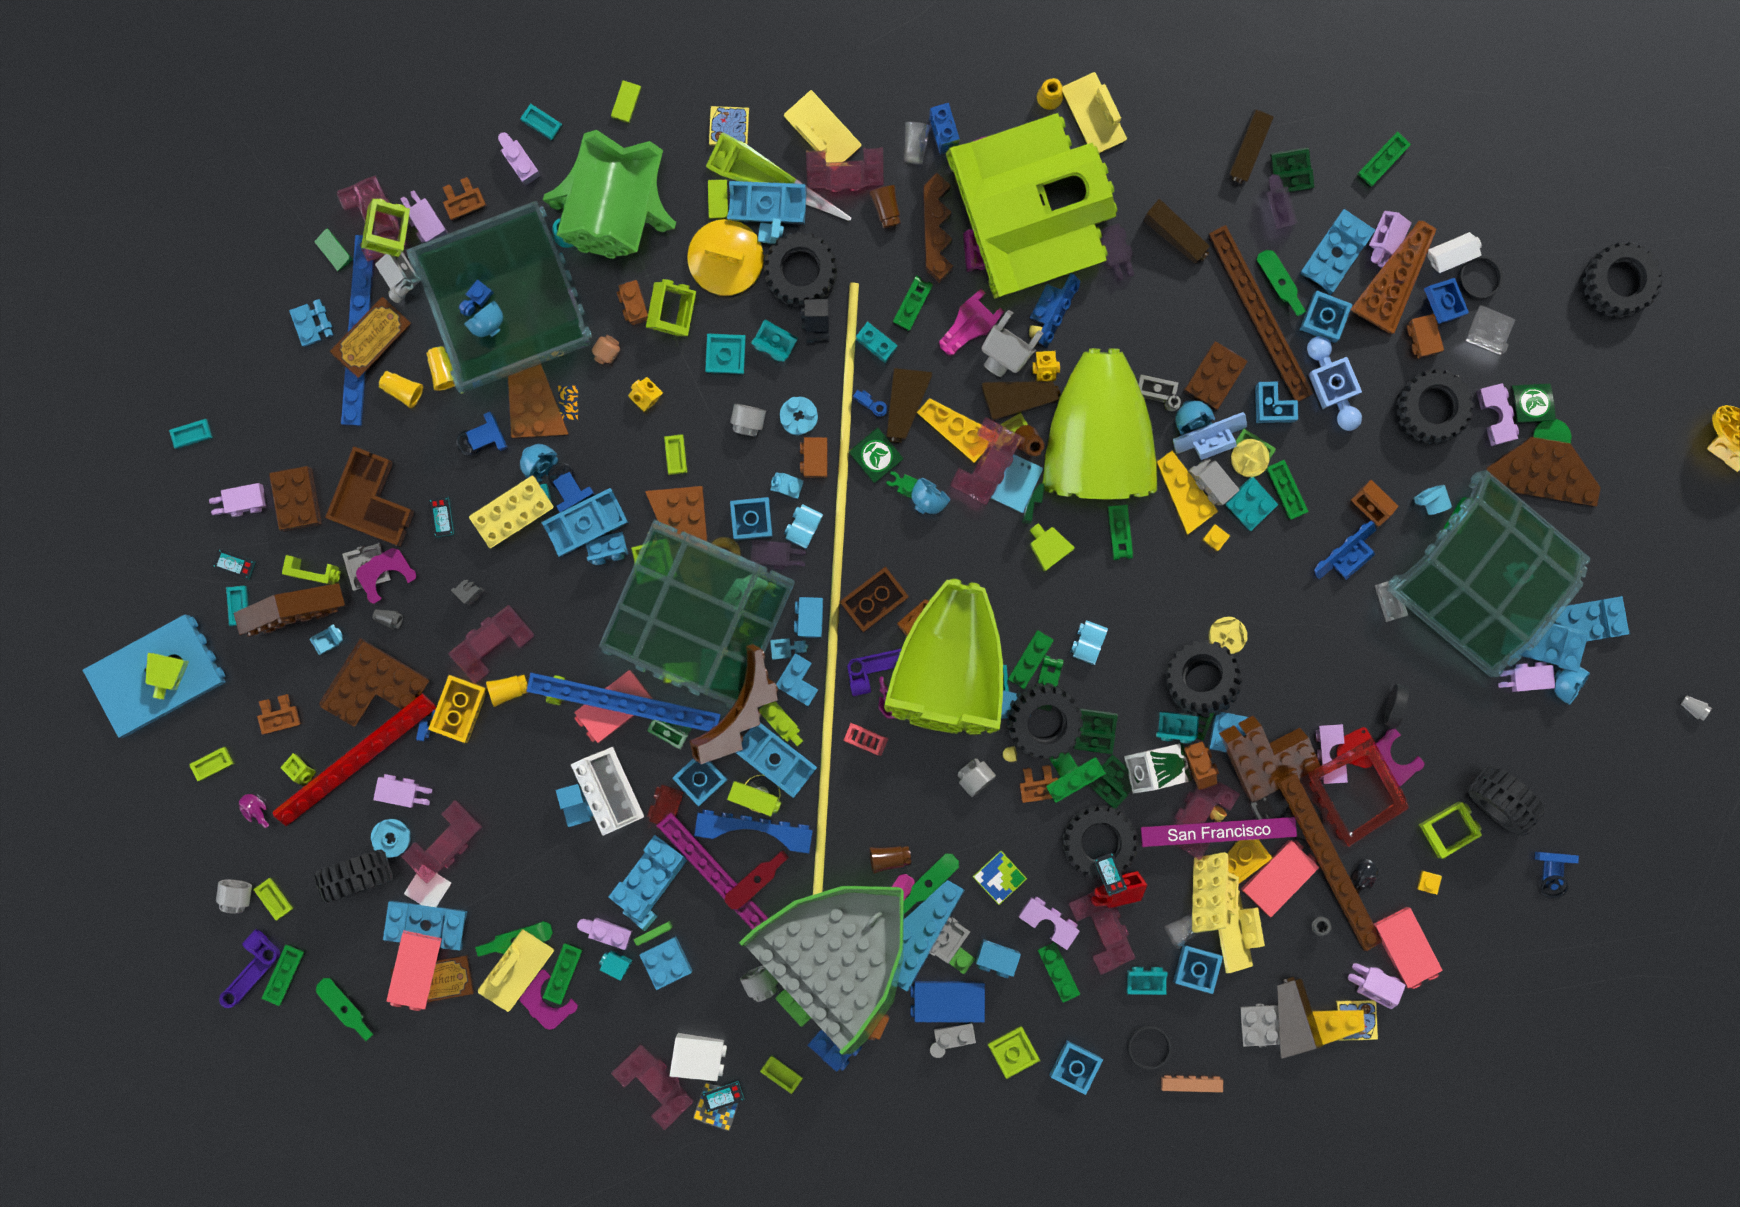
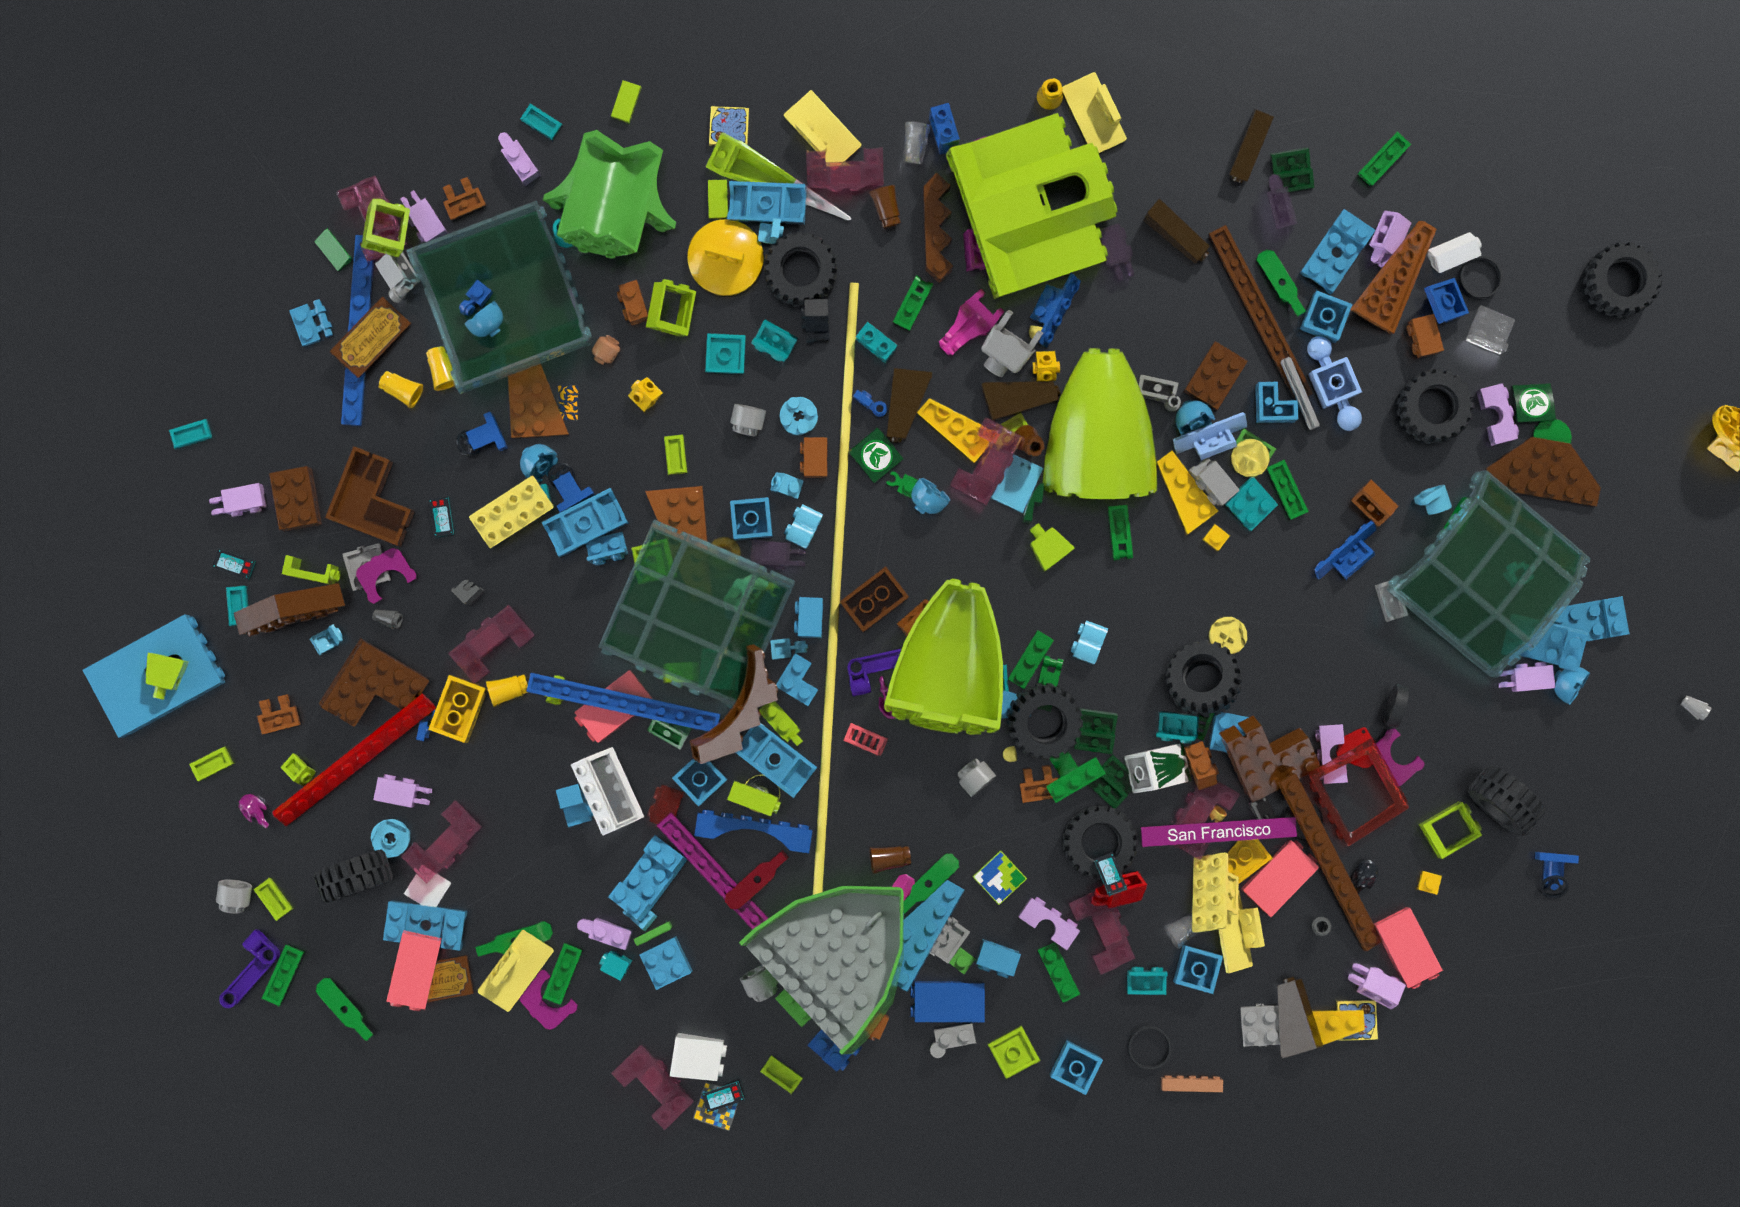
(1299, 393): none -> light grey axle

